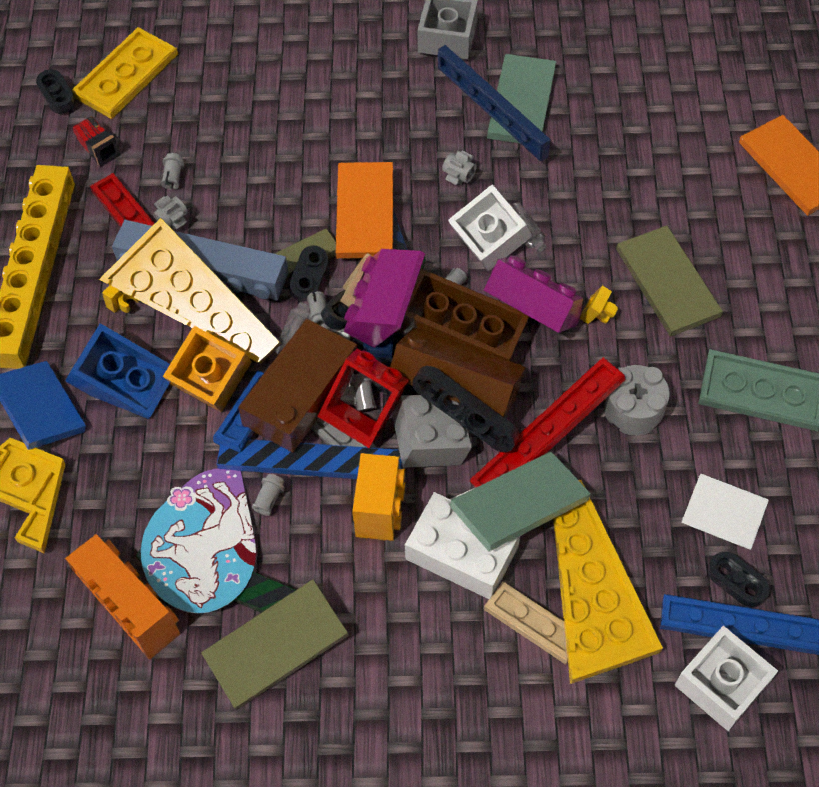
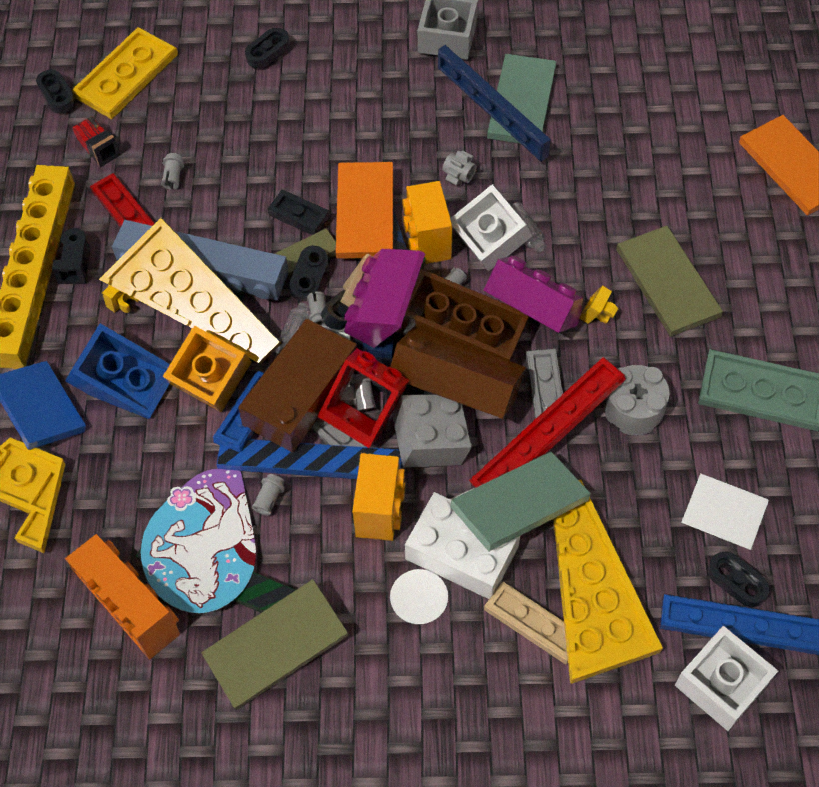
(74, 260): none -> black leg
(171, 211): light grey gear -> none
(264, 48): none -> black plate
(298, 212): none -> black plate
(419, 596): none -> white sticker
(428, 221): none -> light orange brick
(462, 412): black beam -> none
(543, 379): none -> light grey tile

